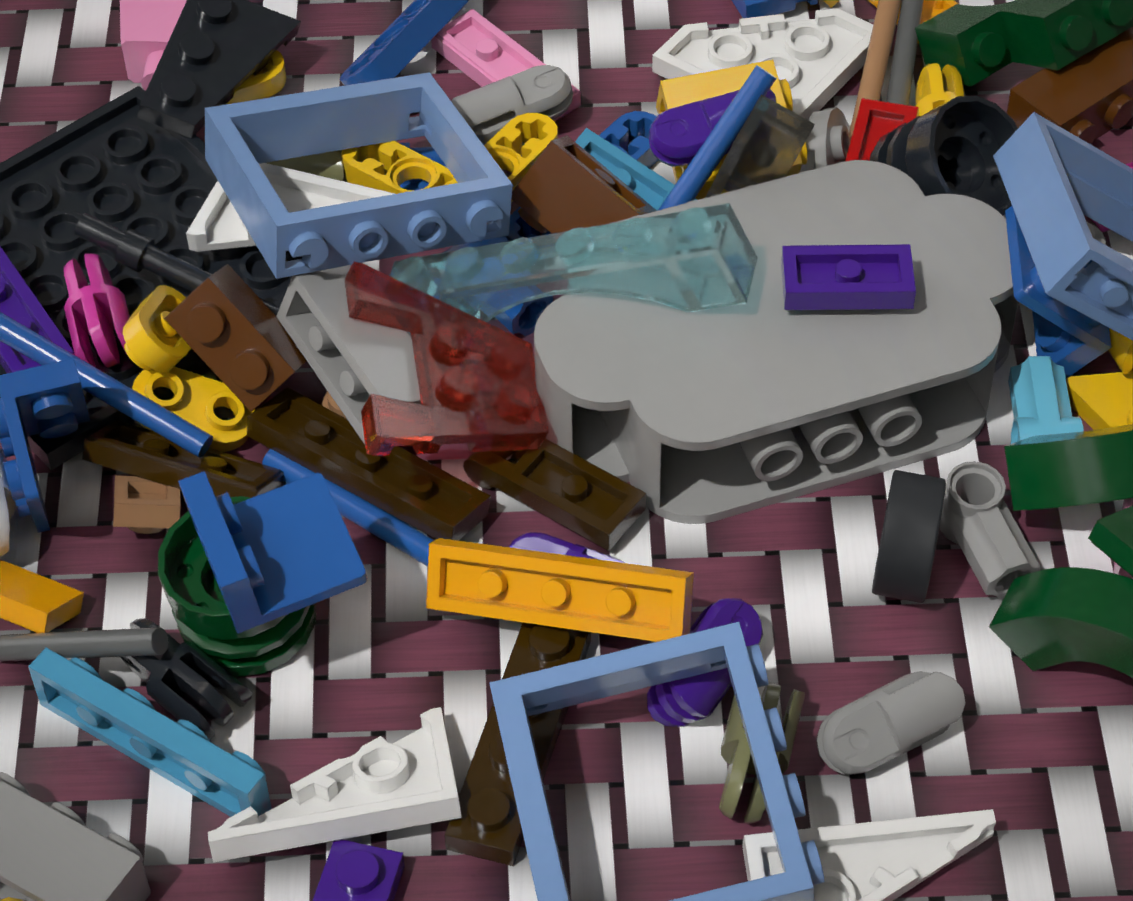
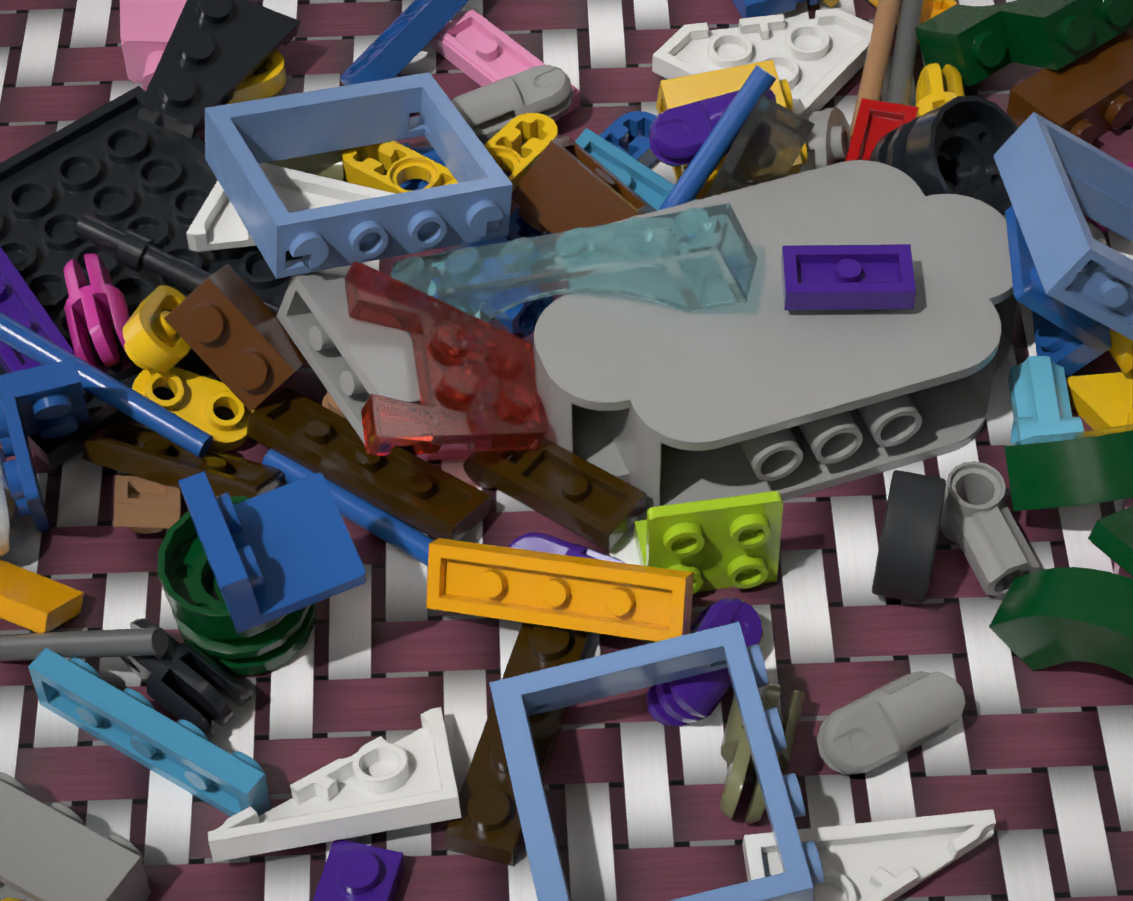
(718, 539): none -> lime bracket

